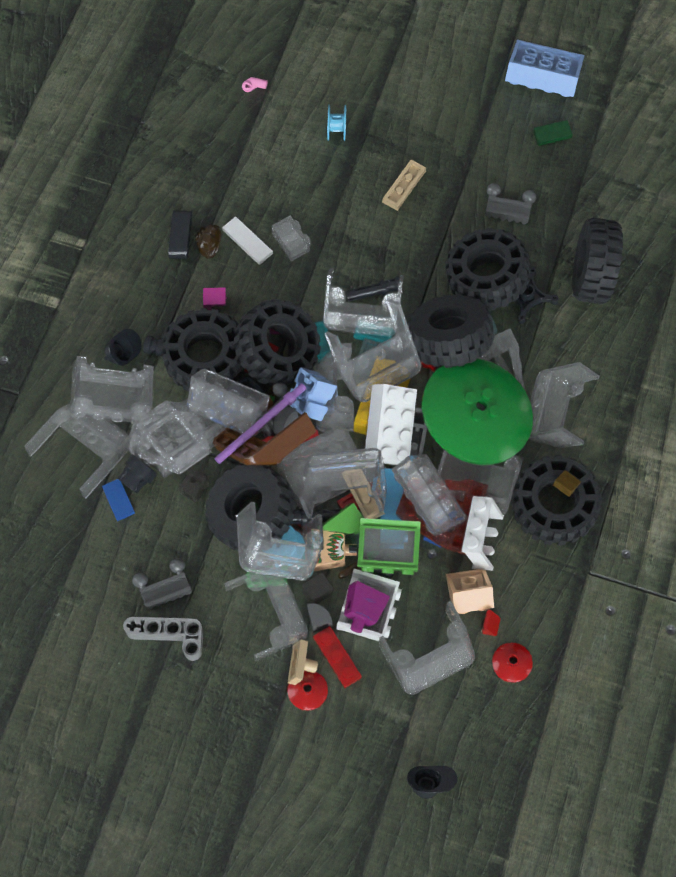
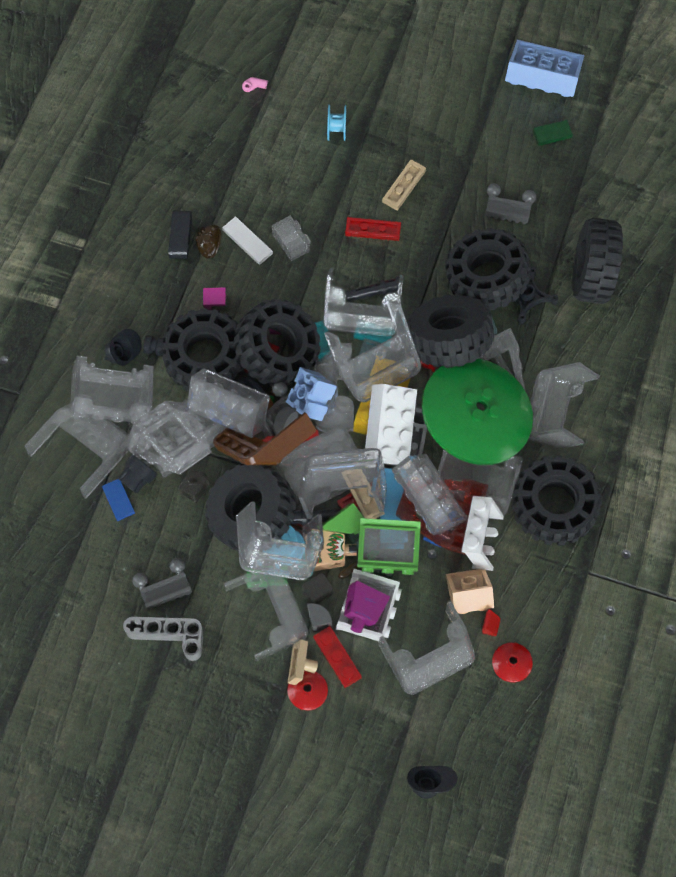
(288, 399): medium lavender bar -> none
(373, 229): none -> red tile
(566, 483): pearl gold slope -> none

